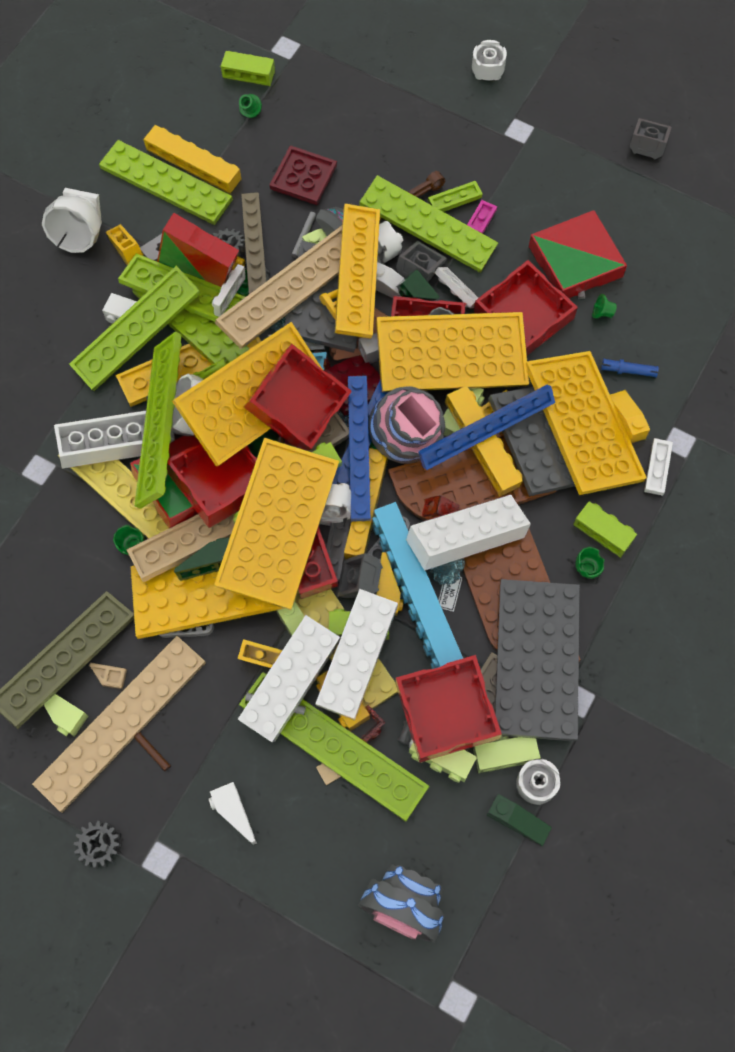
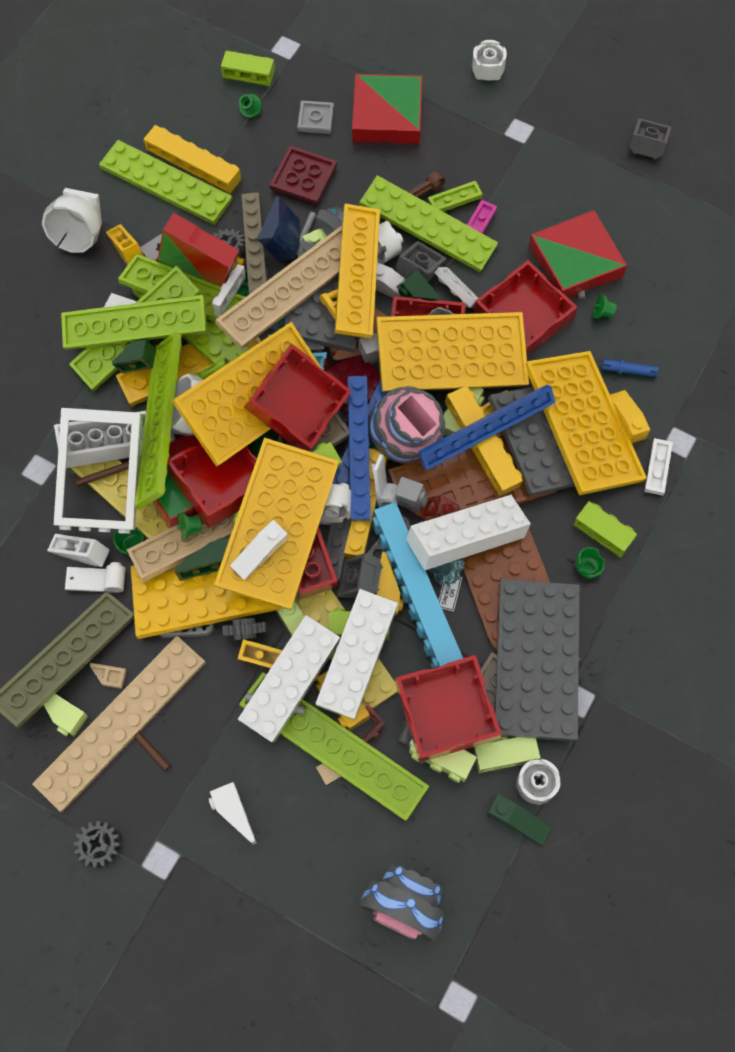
(79, 549): none -> white slope
(96, 580): none -> white door
(102, 474): none -> reddish brown bar
(134, 322): none -> lime plate
(134, 460): none -> white window
(135, 357): none -> dark green slope
(188, 525): none -> green piece
(244, 628): none -> dark grey gear
(259, 550): none -> white slope
(280, 232): none -> dark blue slope
(315, 117): none -> light grey tile
(384, 490): none -> white door
(387, 108): none -> red tile
(411, 494): none -> light grey brick

